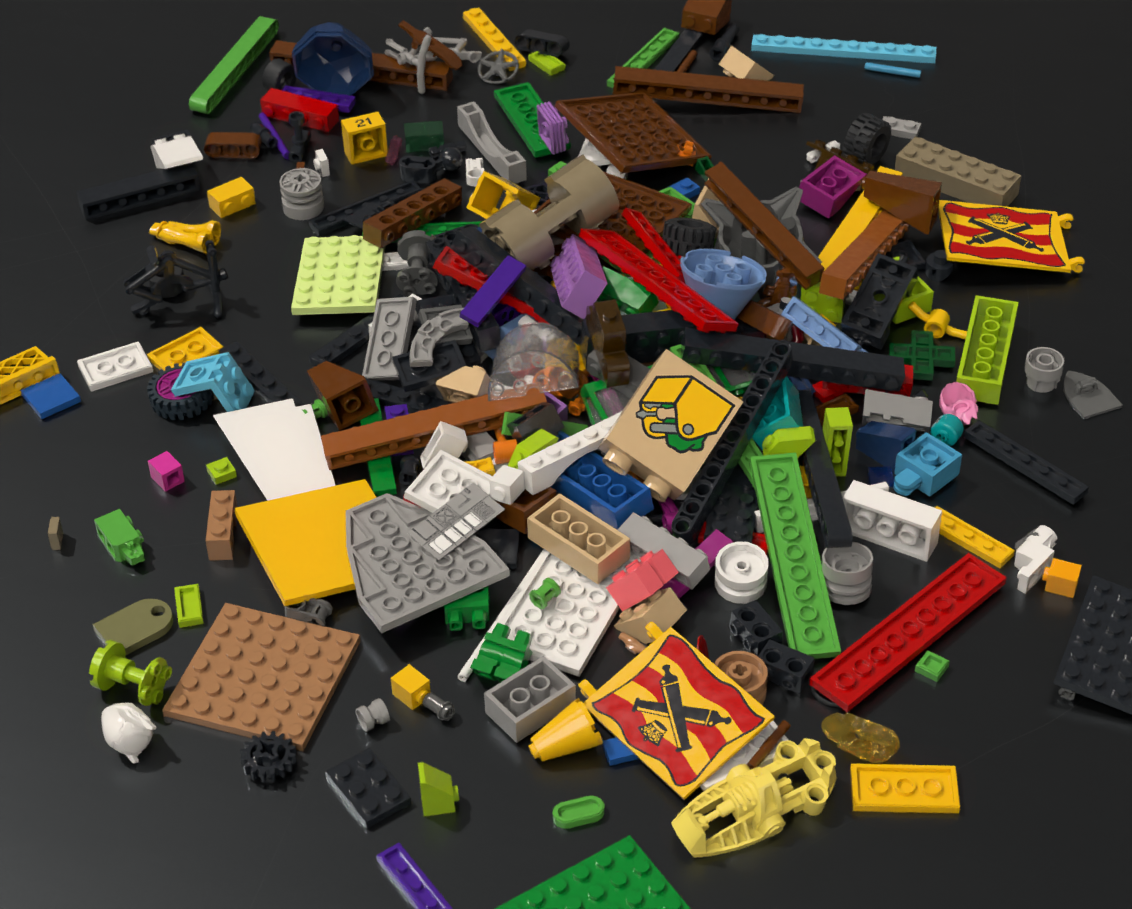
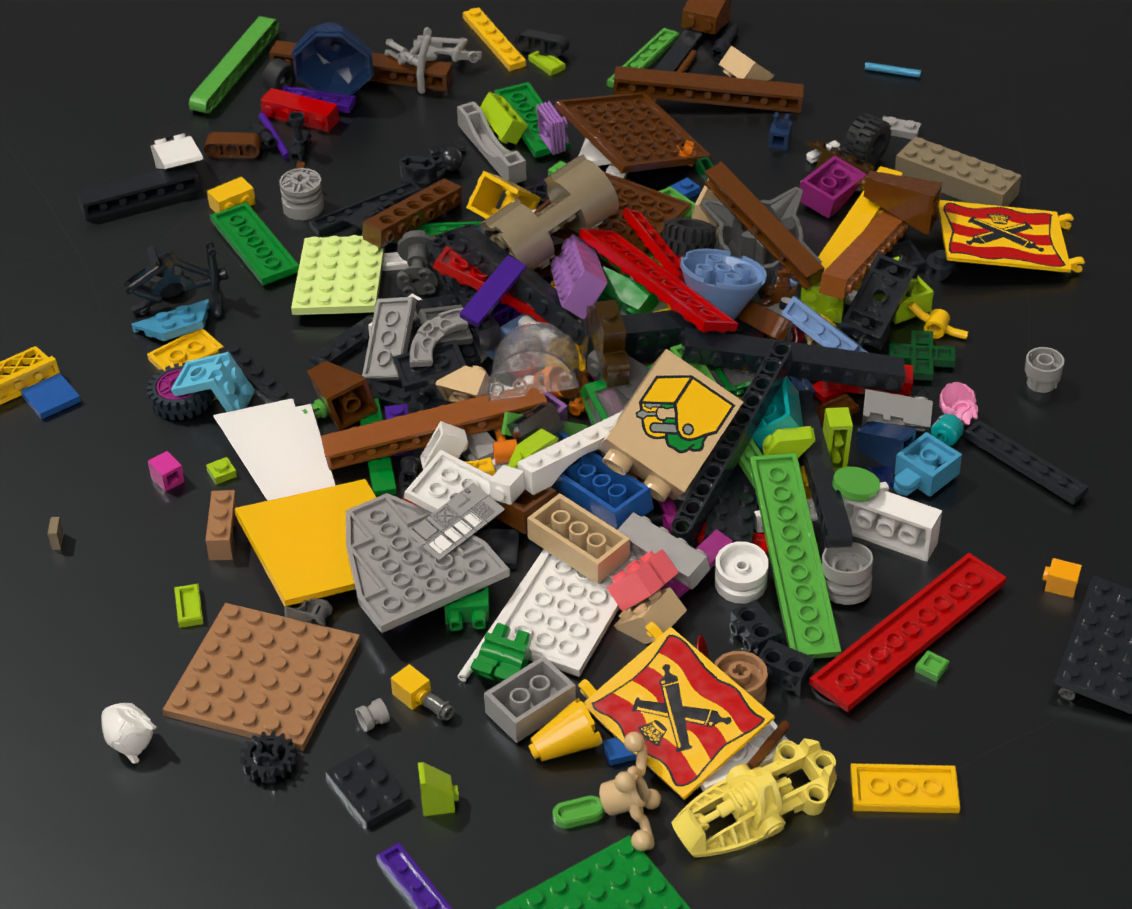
(111, 667): lime piece -> none
(114, 366): white tile -> none
(120, 537): bright green hinge -> none
(135, 624): olive tile -> none
(175, 322): none -> dark azure wing
(189, 235): yellow piece -> none
(254, 243): none -> green plate
(321, 163): white plate -> none
(364, 137): yellow brick -> none
(393, 150): clear pink axle -> none
(423, 135): clear green brick -> none
(436, 47): reddish brown piece -> none
(474, 170): white piece -> none
(498, 67): dark grey wheel -> none
(503, 118): none -> lime brick
(544, 593): bright green bush -> none
(631, 643): medium nougat piece -> none
(631, 793): none -> tan wheel
(780, 132): none -> dark blue brick
(848, 49): medium azure plate -> none
(856, 483): none -> bright green tile
(871, 735): clear yellow piece -> none
(974, 540): yellow tile -> none
(987, 347): lime brick -> none
(1033, 555): white plate -> none
(1088, 395): dark grey shield -> none

